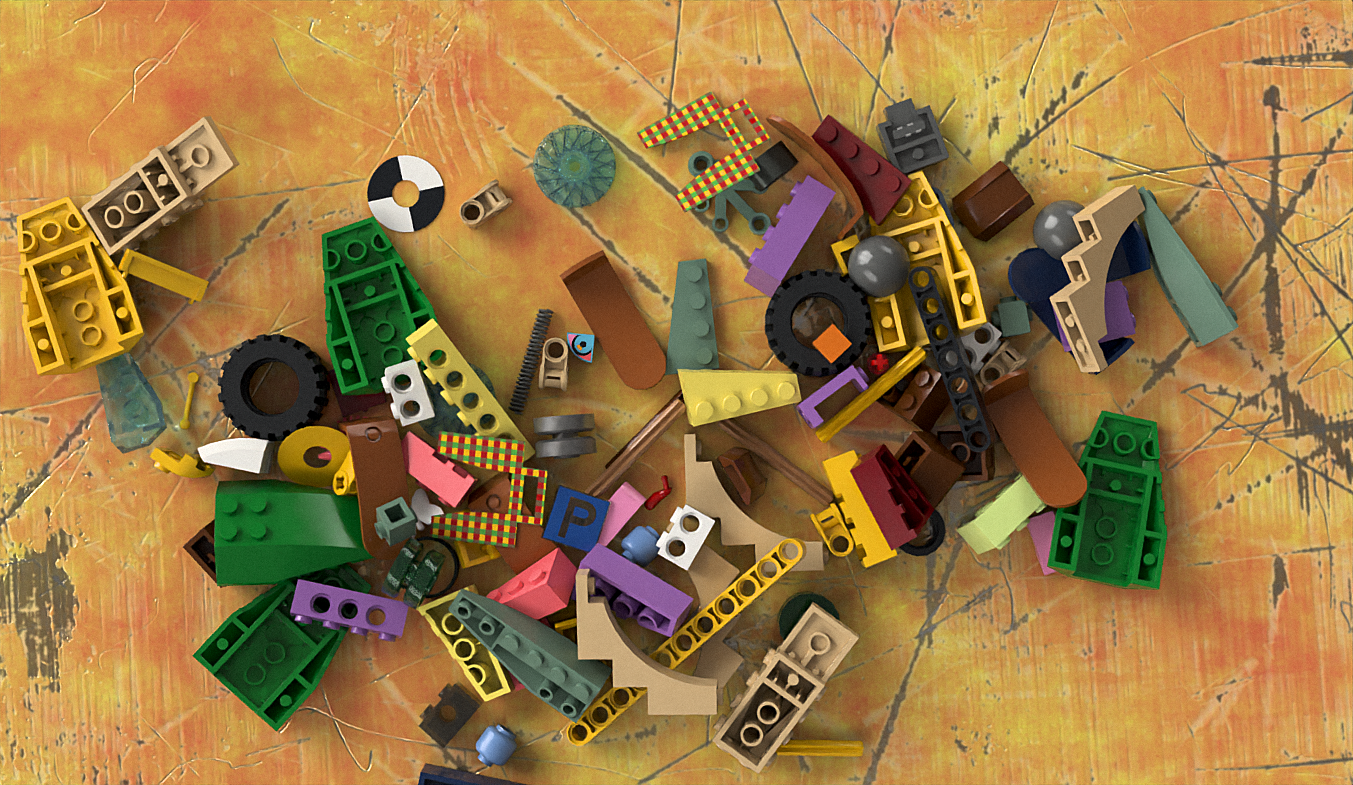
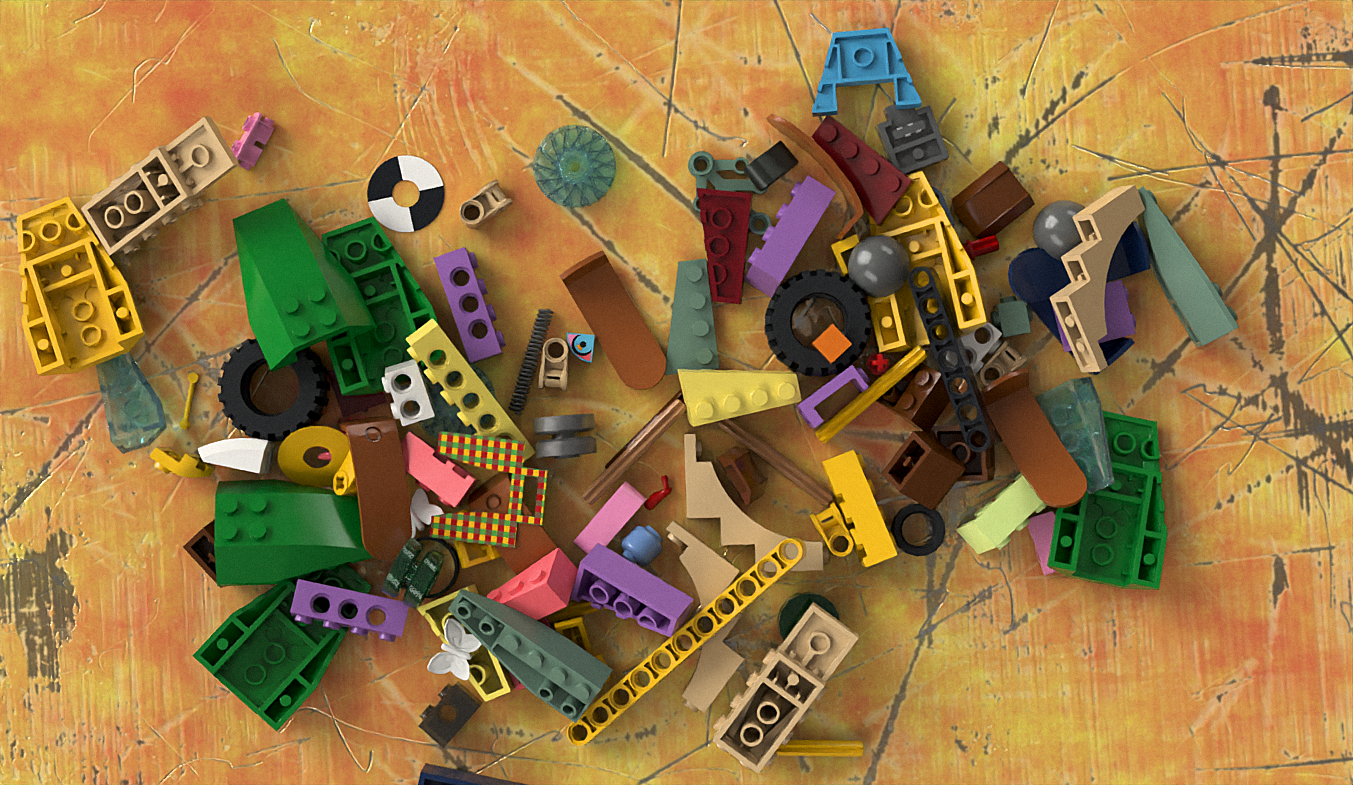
(163, 275): yellow container -> none
(254, 130): none -> bright pink hinge
(293, 285): none -> green wedge
(395, 521): sand green brick -> none
(448, 267): none -> medium lavender brick
(458, 653): none -> white piece
(496, 745): medium blue head -> none
(575, 519): blue piece -> none
(603, 638): tan arch -> none
(692, 539): white brick -> none
(725, 172): piece -> none
(726, 234): none -> dark red wing
(863, 59): none -> dark azure wing
(891, 496): dark red wedge -> none
(981, 246): none -> red axle
(1079, 424): none -> clear light blue wedge

